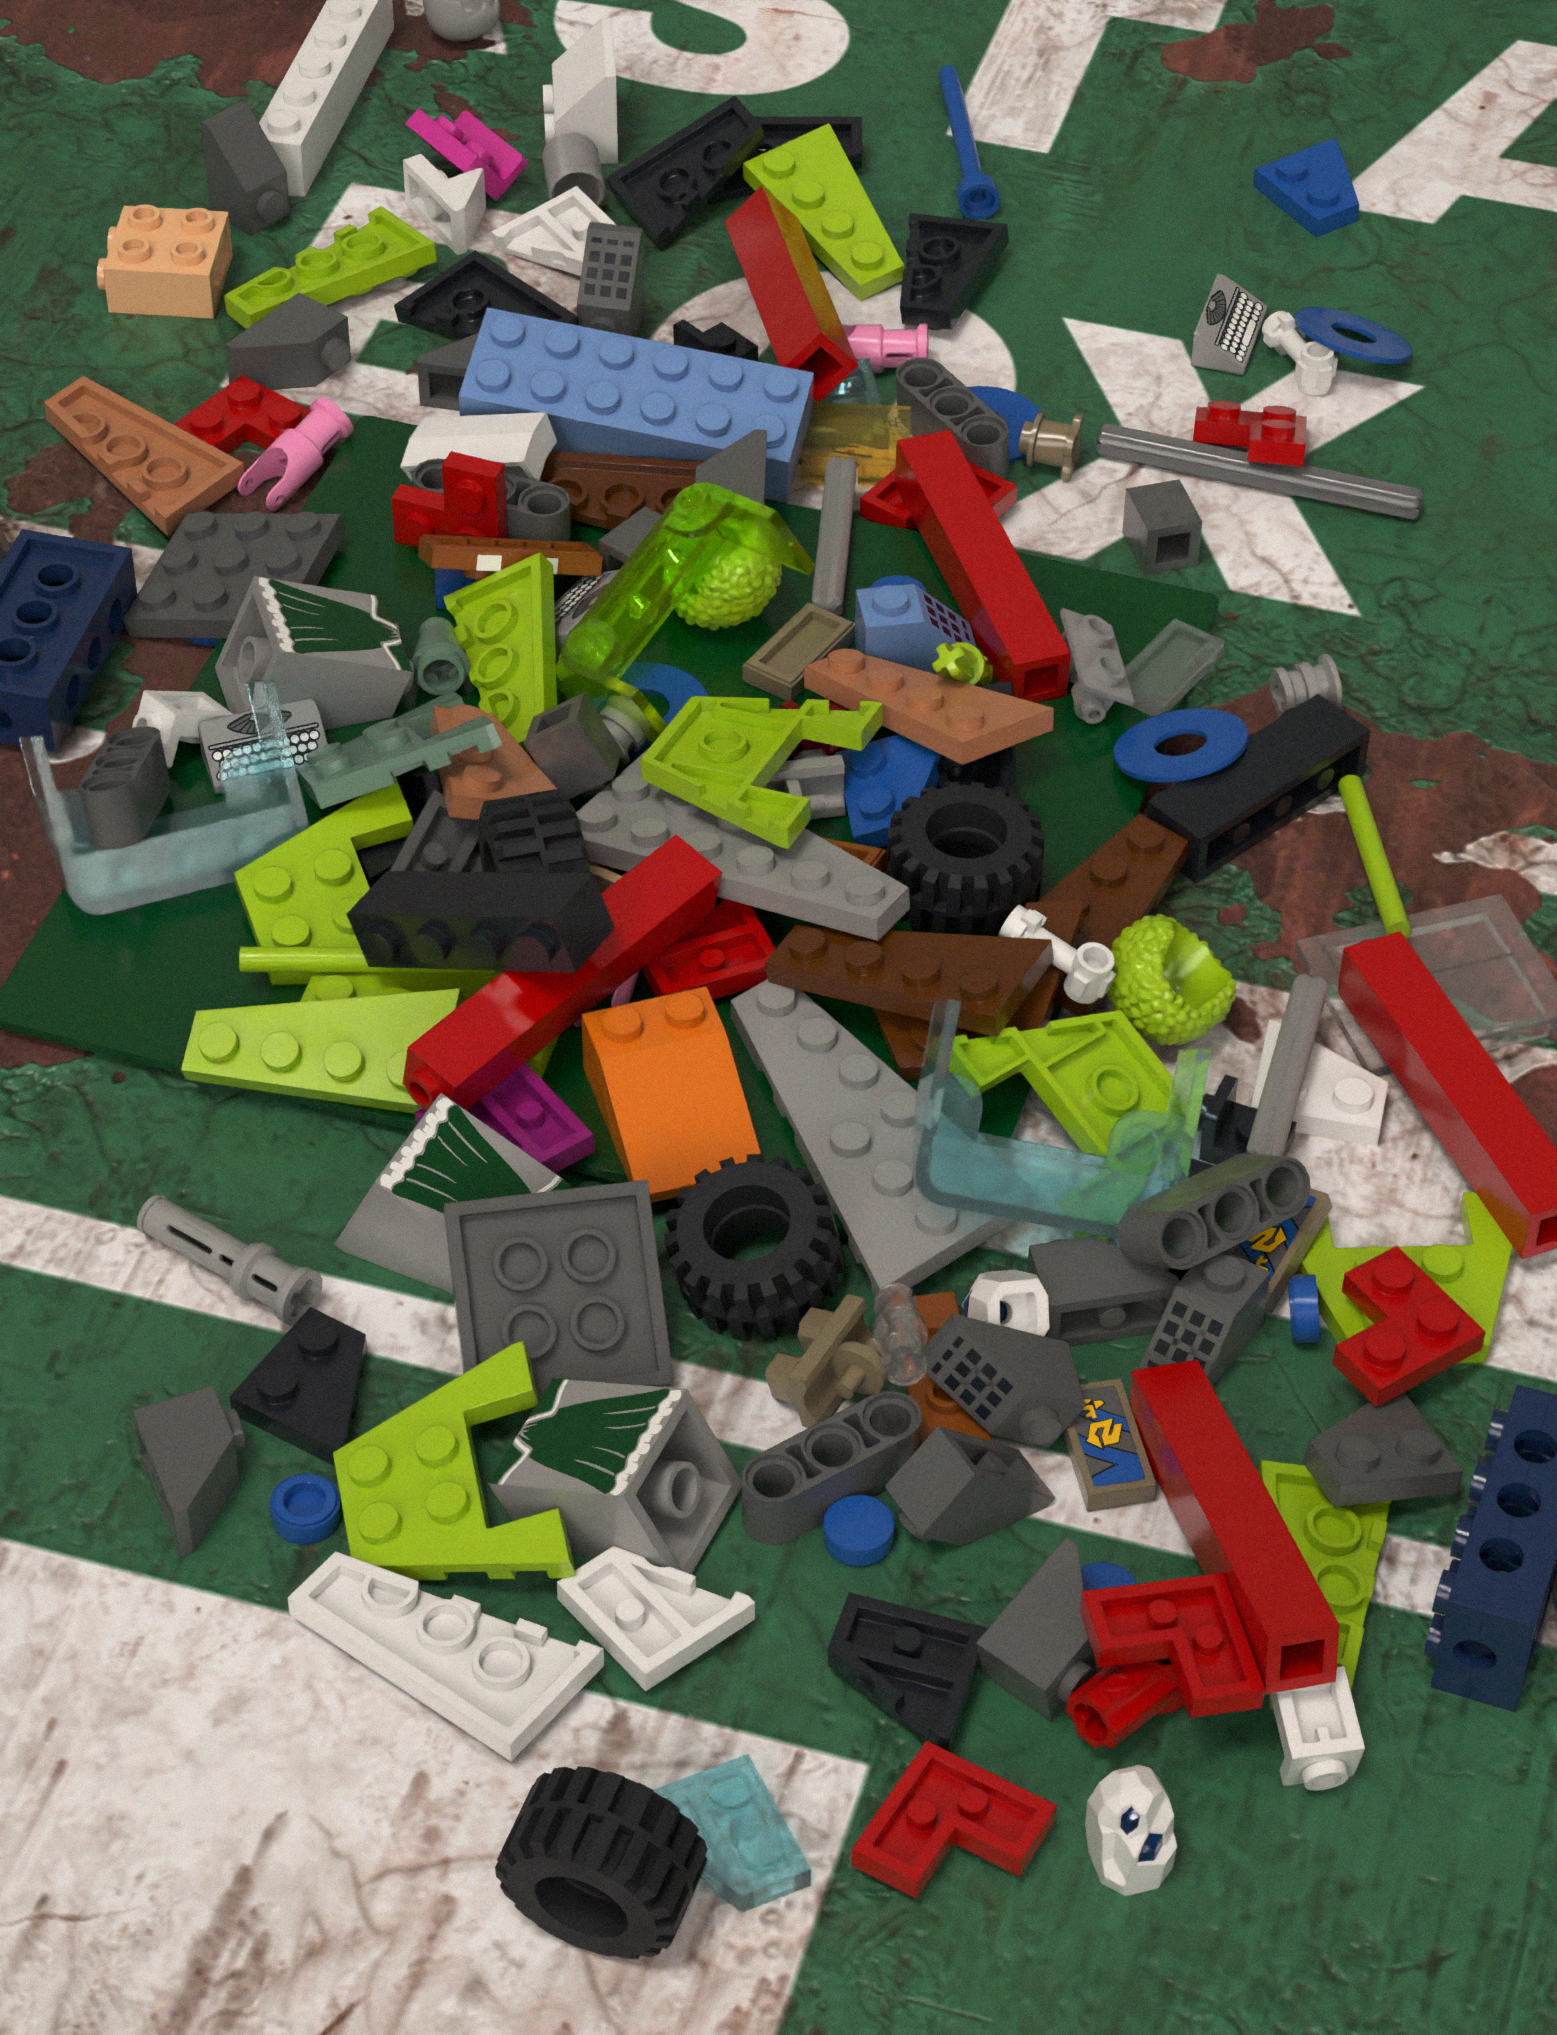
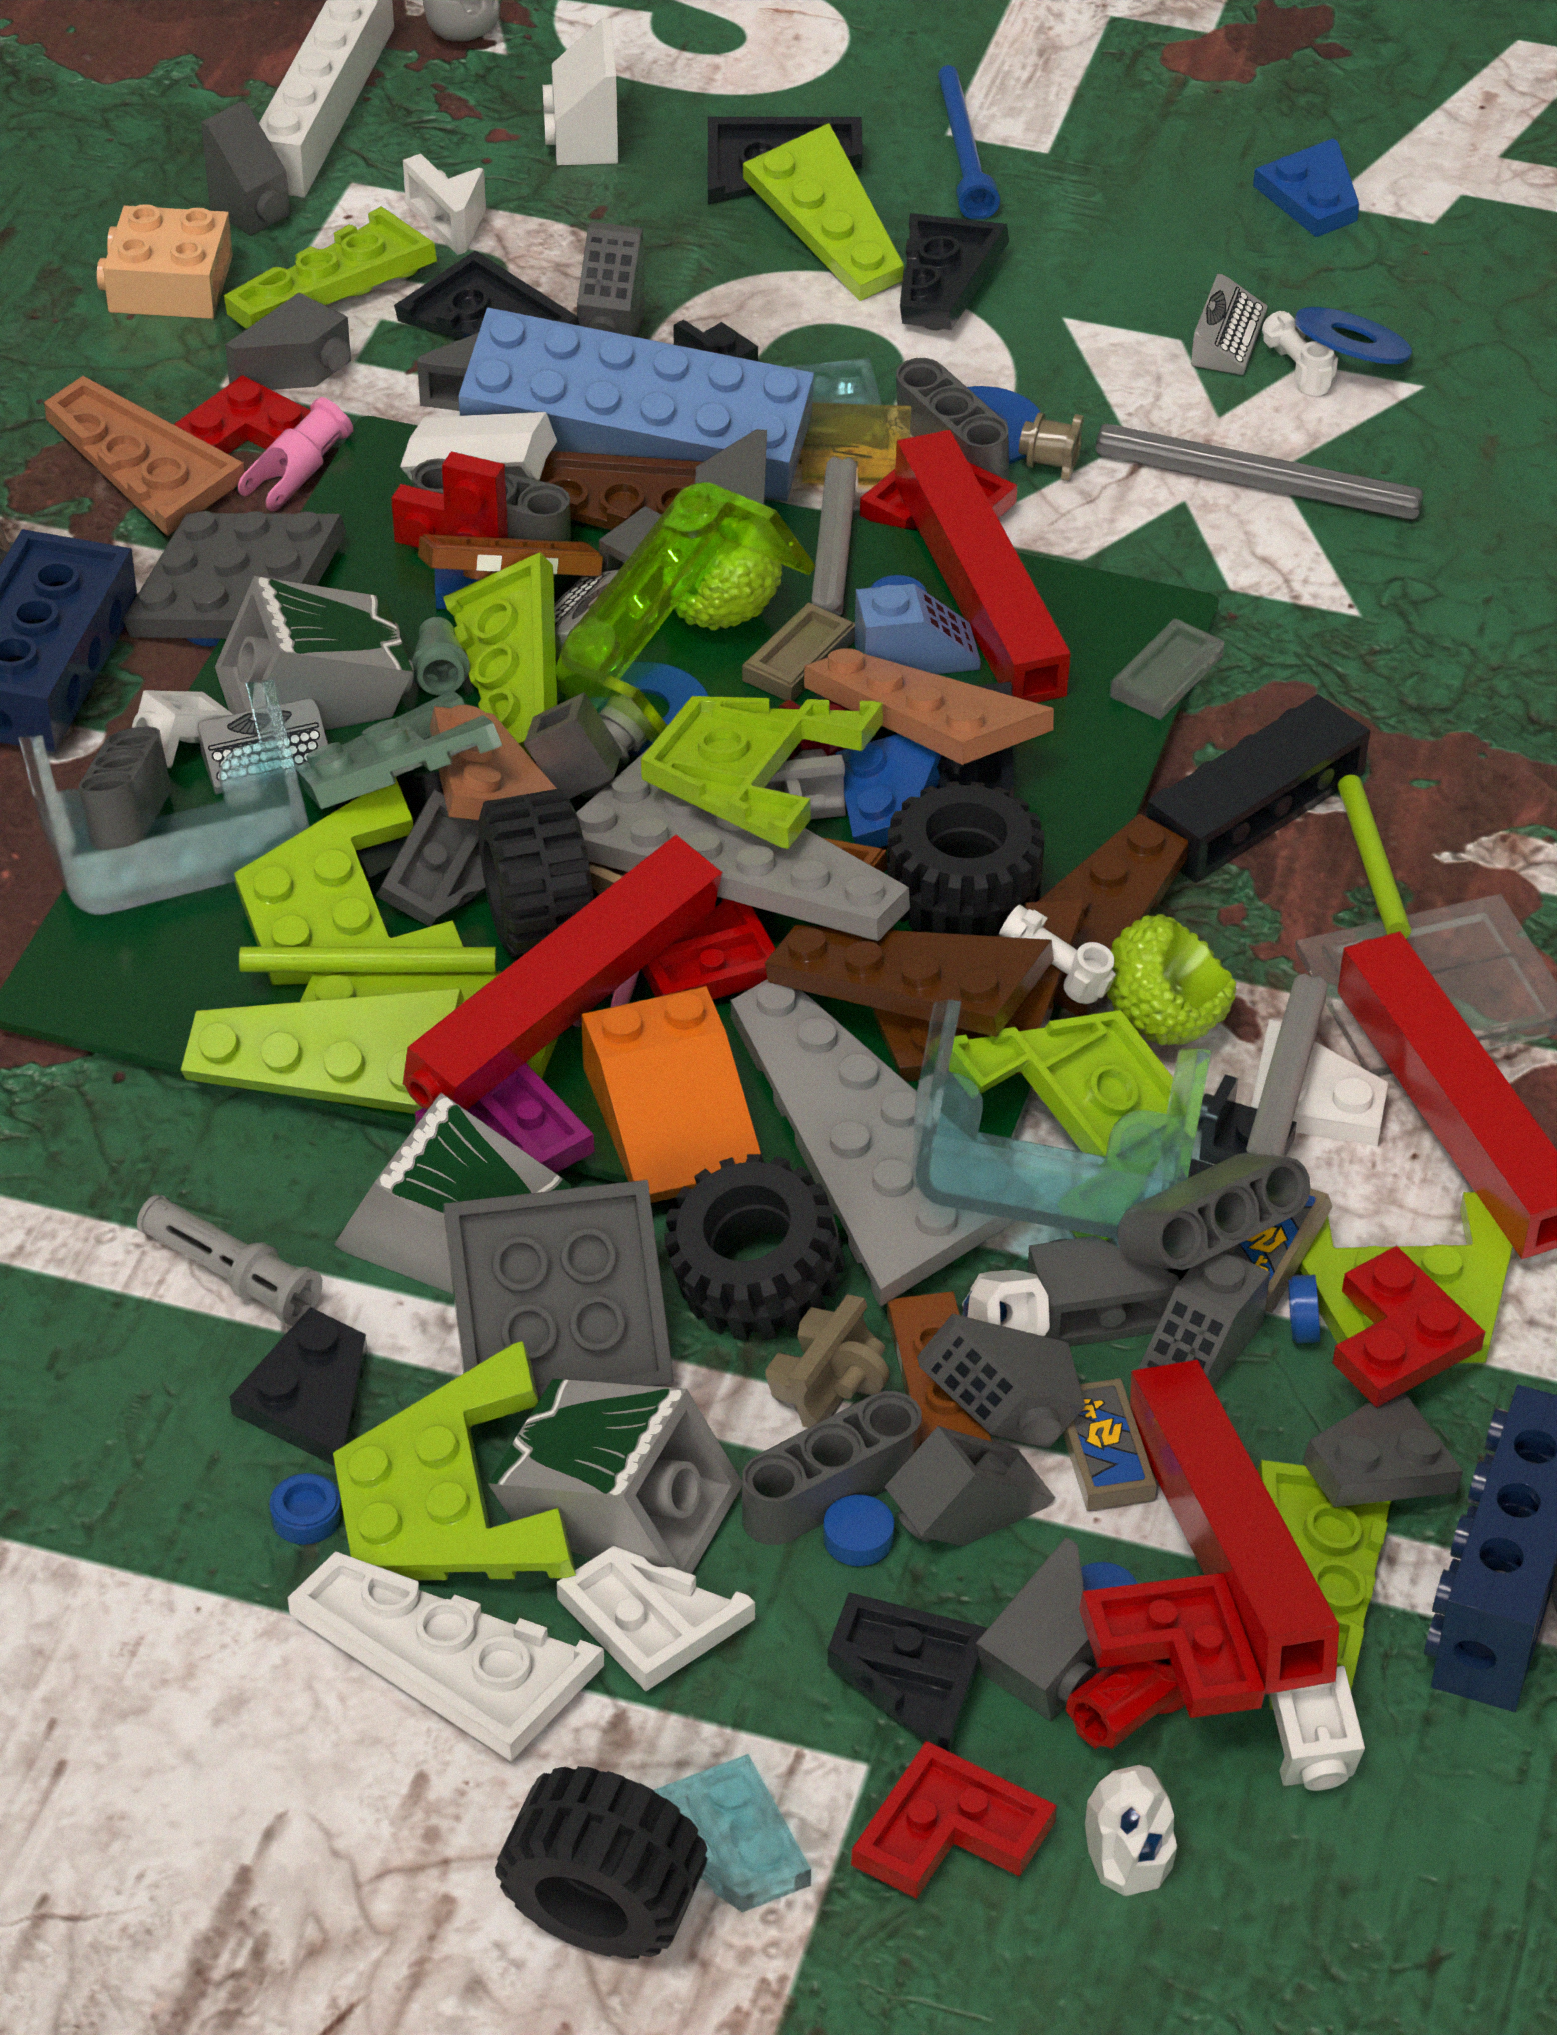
(190, 1460): dark grey slope -> none
(470, 146): dark pink bracket -> none
(481, 921): black brick -> none
(552, 232): white wing -> none
(569, 155): light grey piece -> none
(686, 170): black wing -> none
(790, 292): red brick -> none
(887, 347): bright pink piece -> none
(899, 1334): clear pin -> none
(963, 663): lime axle -> none
(1094, 666): light grey hinge -> none
(1162, 526): flat silver brick -> none
(1225, 738): blue gear -> none
(1270, 435): red plate -> none
(1303, 682): light grey bush -> none

